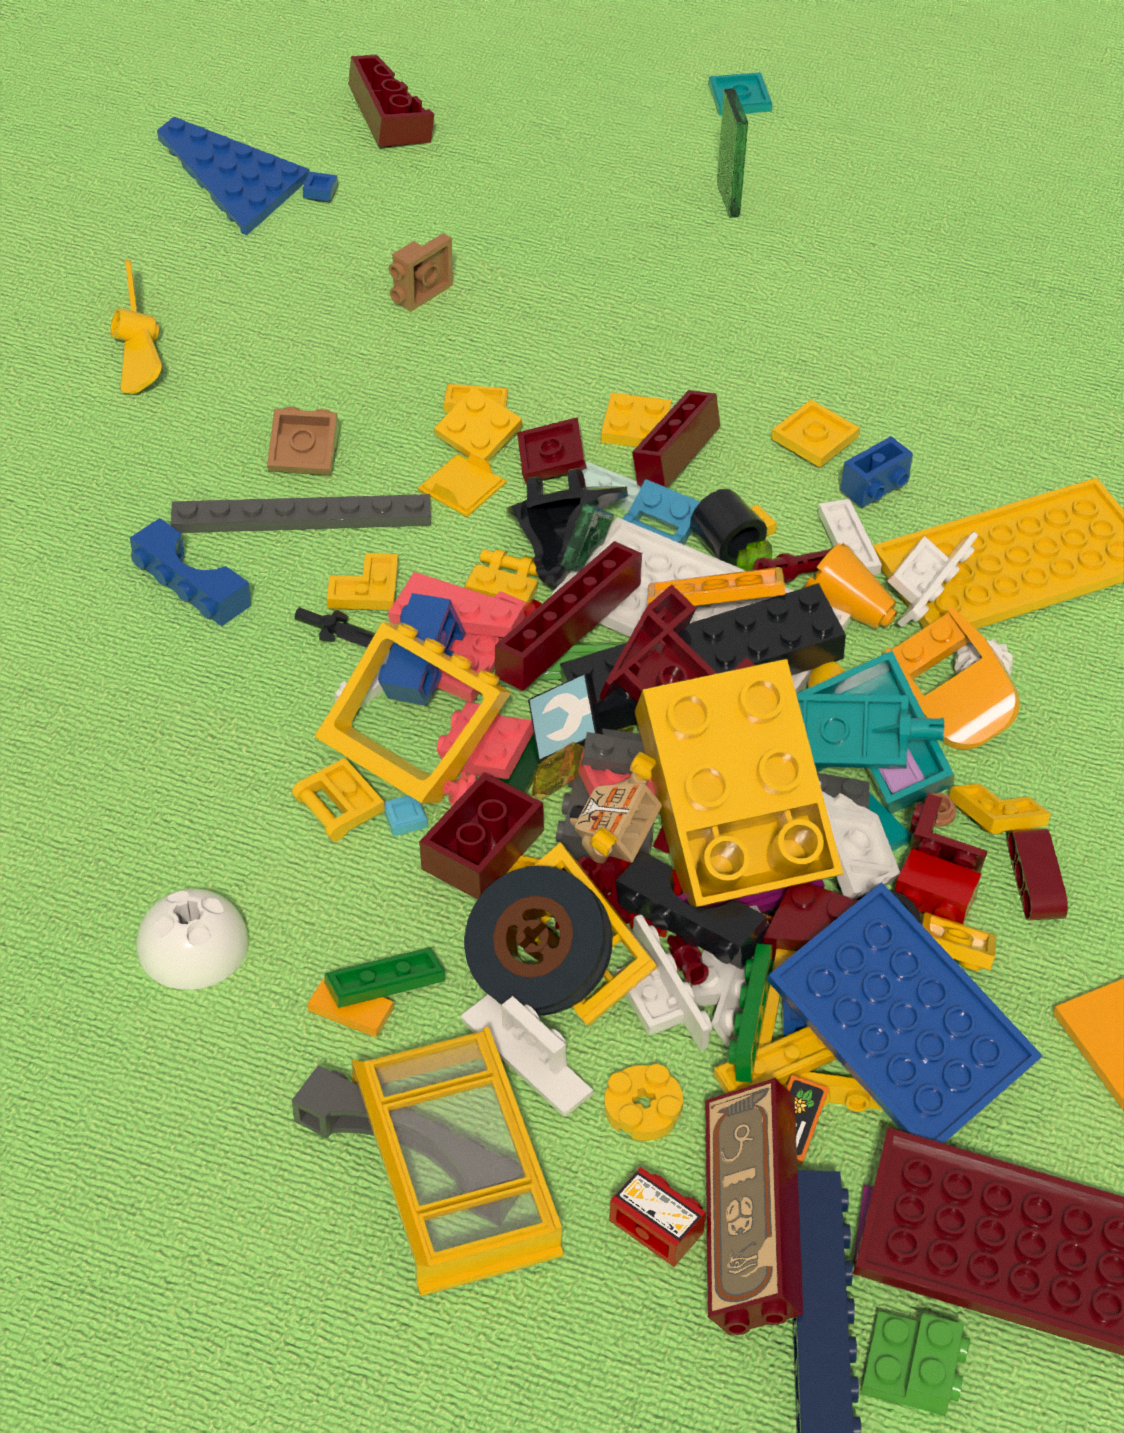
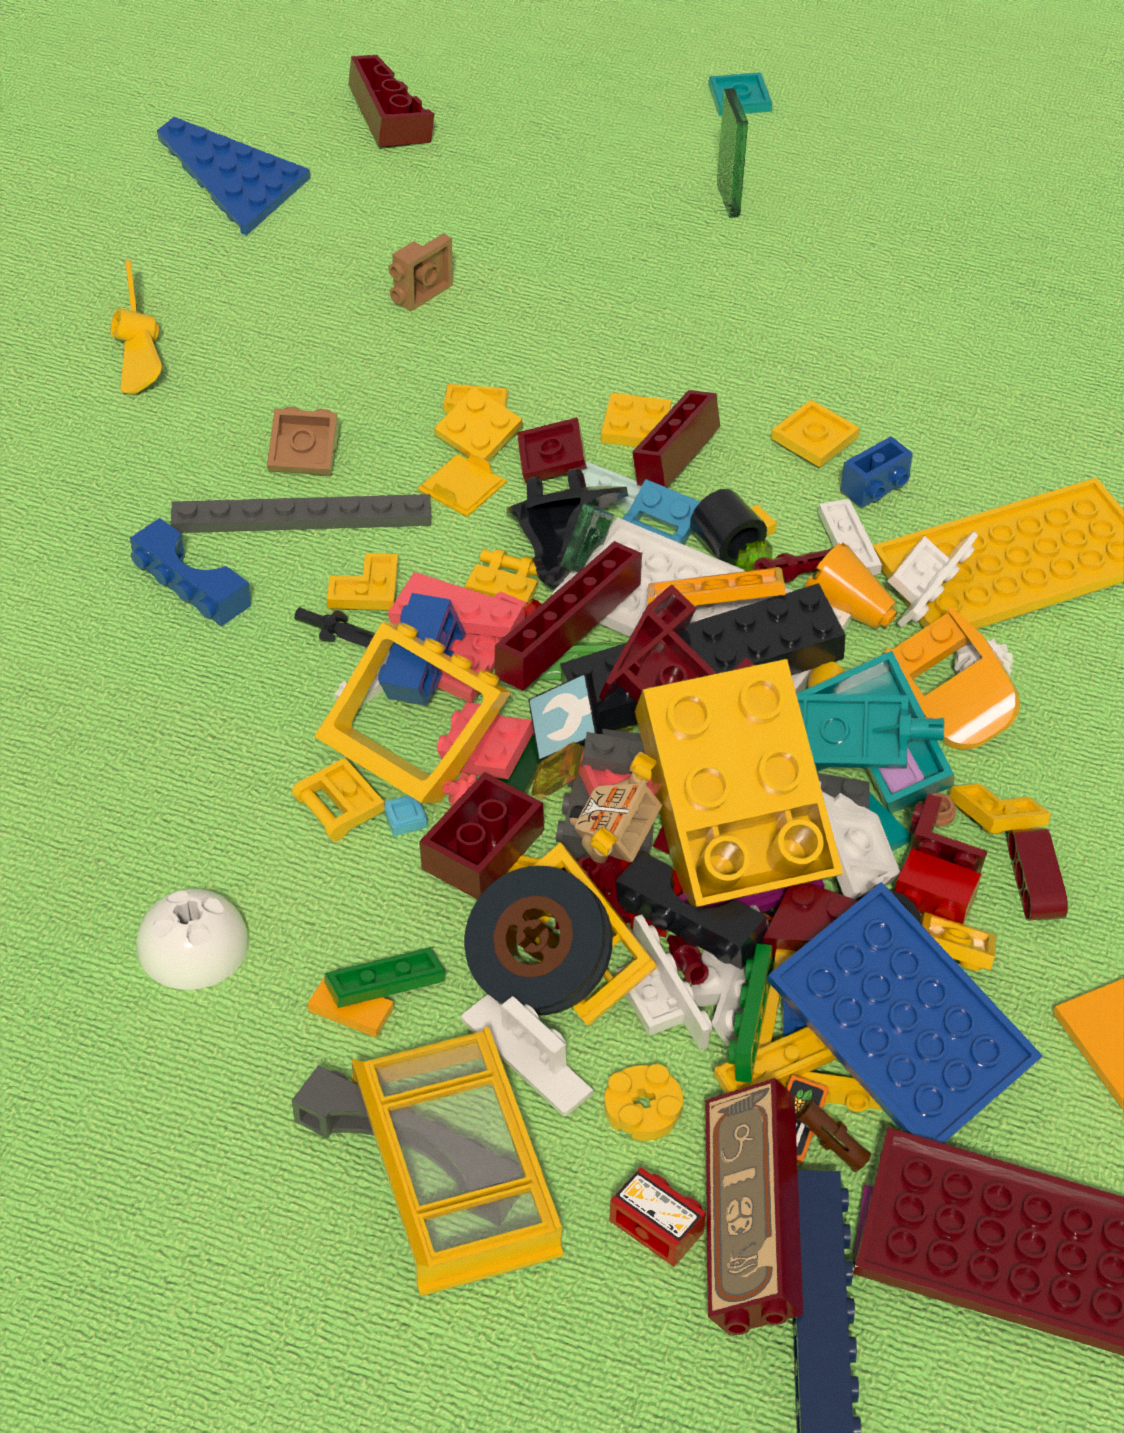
(320, 186): blue plate -> none
(852, 1153): none -> reddish brown pin
(916, 1361): bright green plate -> none

